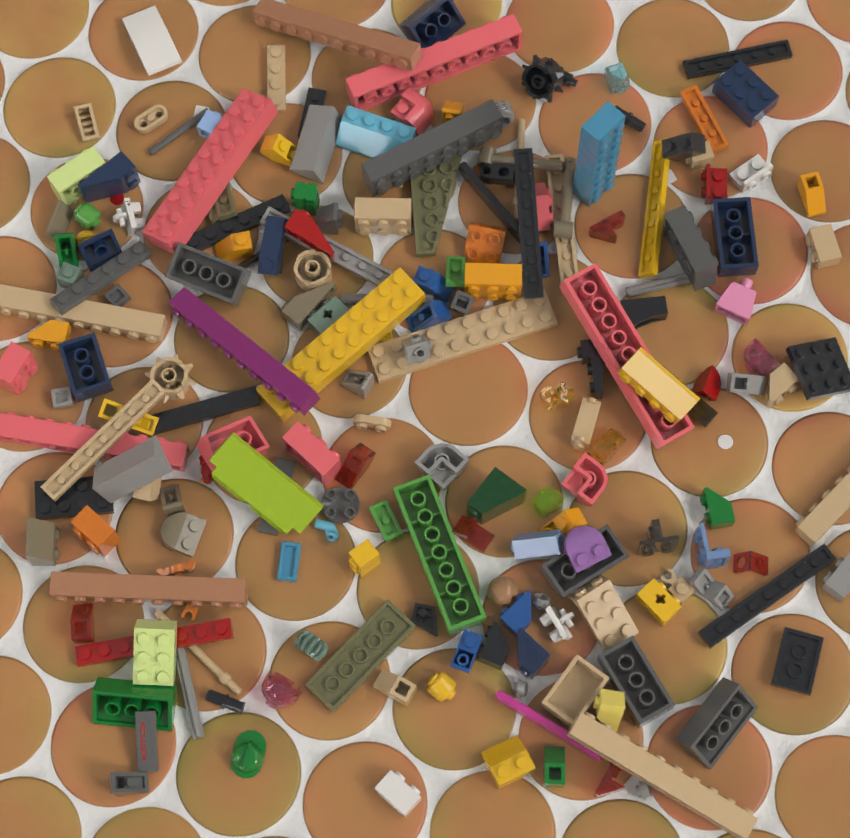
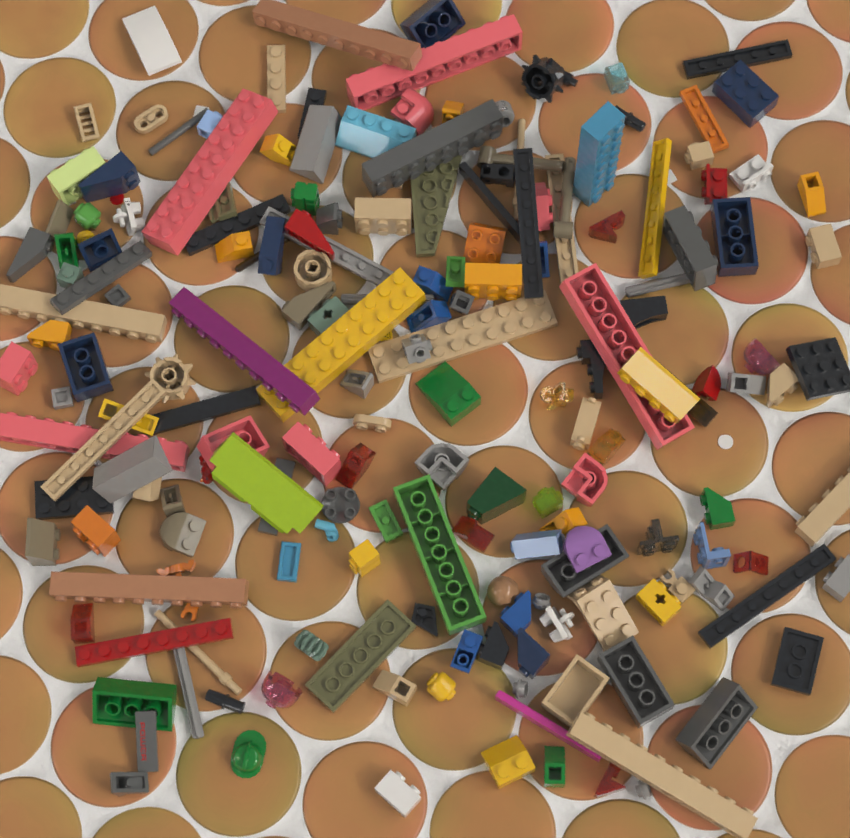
(31, 252): none -> dark grey slope
(155, 652): yellowish green brick -> none
(208, 274): dark grey brick -> none
(449, 393): none -> green slope
(610, 707): light yellow slope -> none
(683, 146): black brick -> none
(737, 301): bright pink torso -> none

